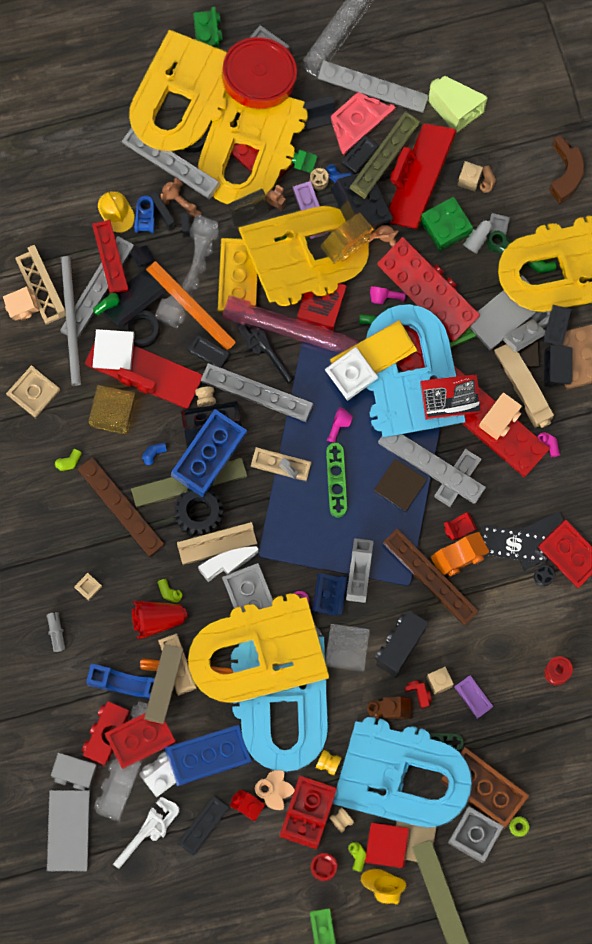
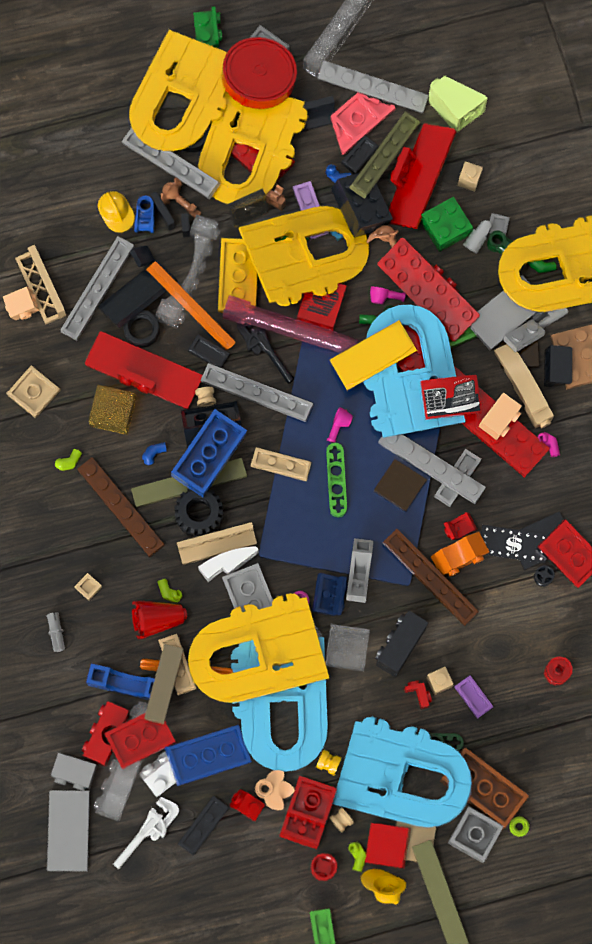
(71, 321): light grey piece -> none
(109, 302): green arm -> none
(110, 257): red tile -> none
(113, 349): white tile -> none
(285, 466): light grey tile -> none
(304, 161): green bracket -> none
(319, 175): tan wheel -> none
(347, 238): clear yellow brick -> none
(351, 373): white tile -> none
(391, 708): reddish brown brick -> none
(489, 181): medium nougat arm -> none
(557, 325): black plate -> none
(567, 184): reddish brown arch -> none

